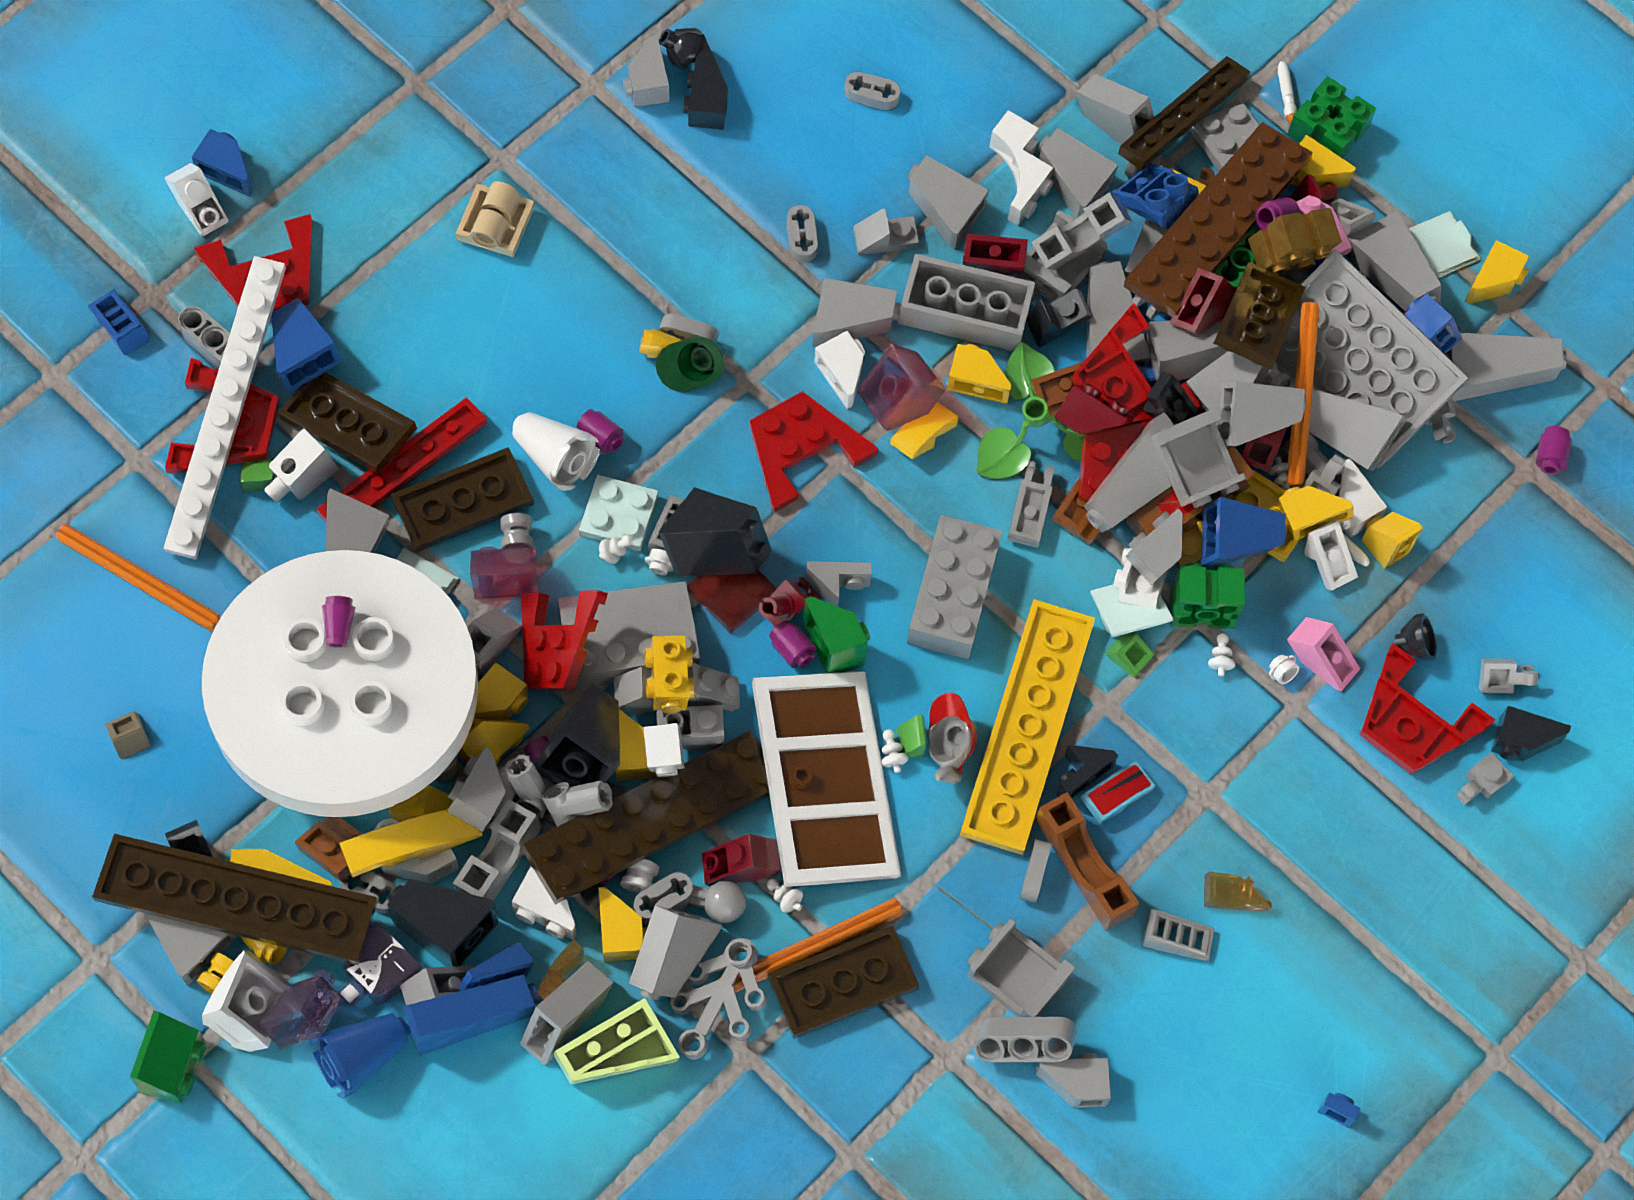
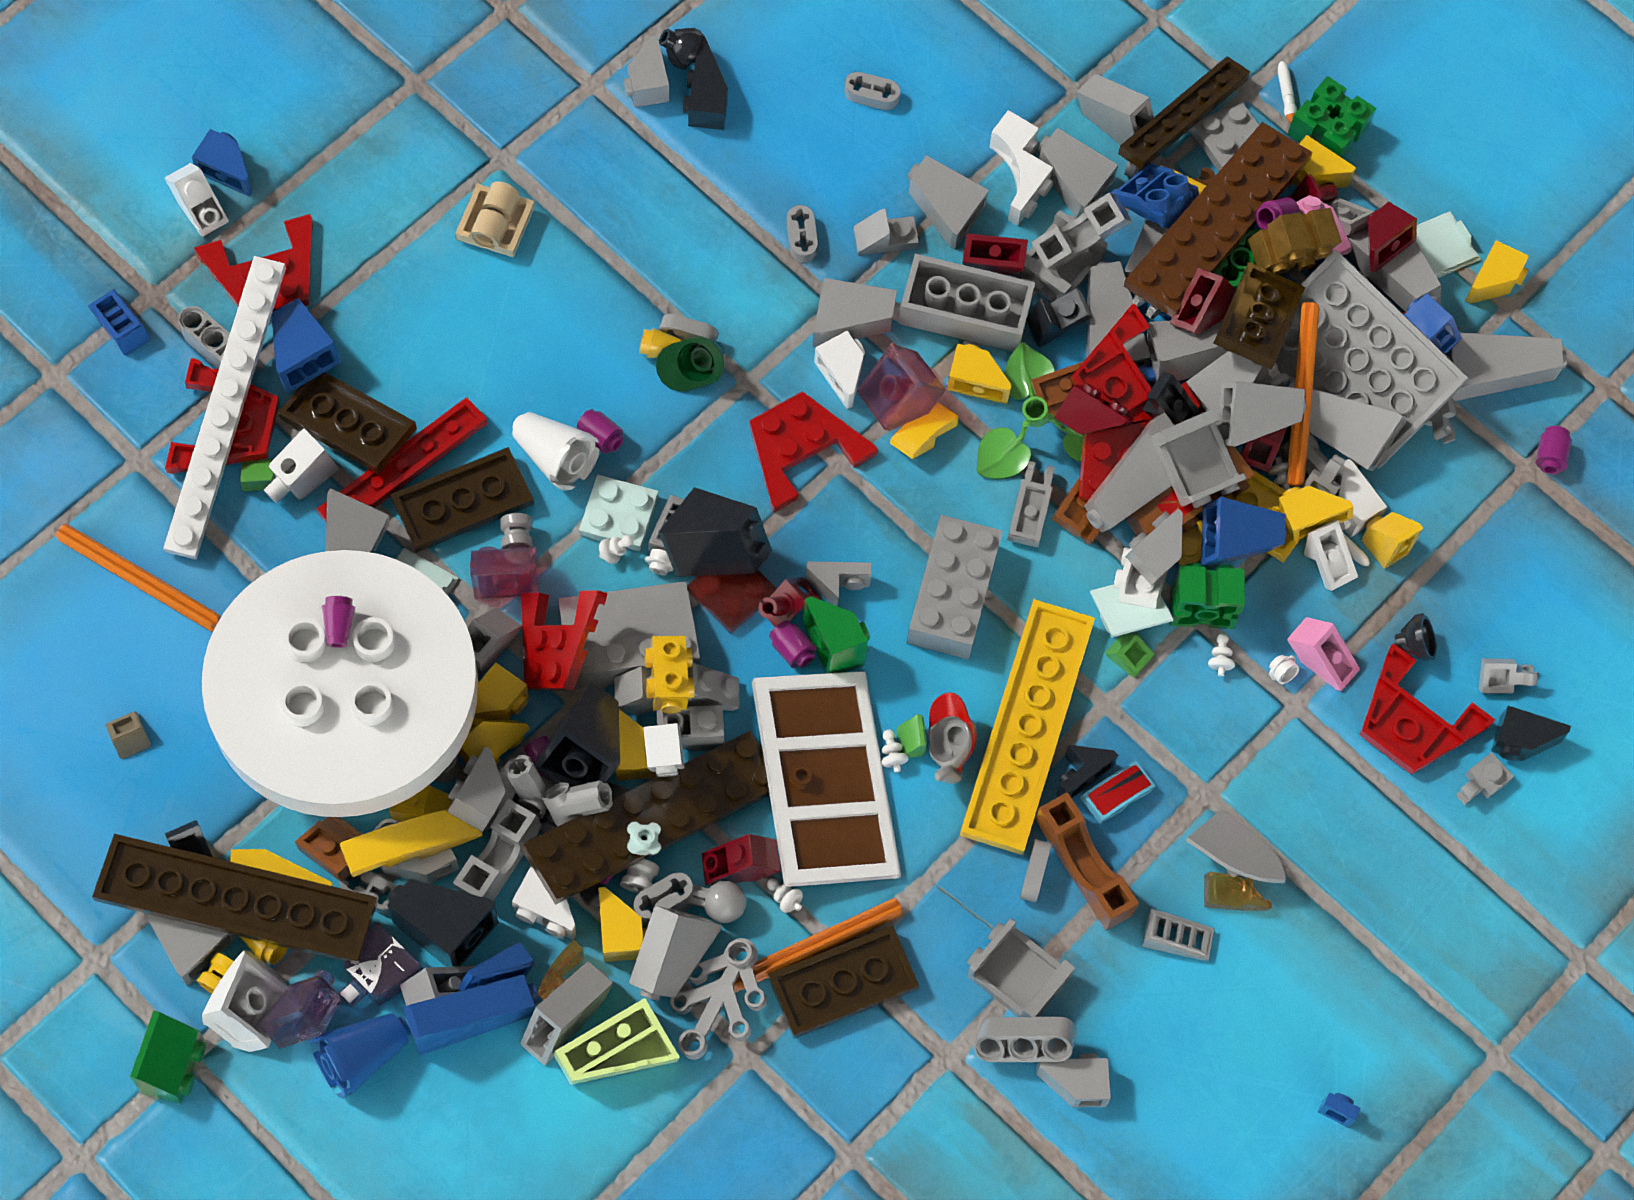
(639, 846): none -> light aqua plate
(1237, 849): none -> light grey shield
(1389, 234): none -> dark red slope

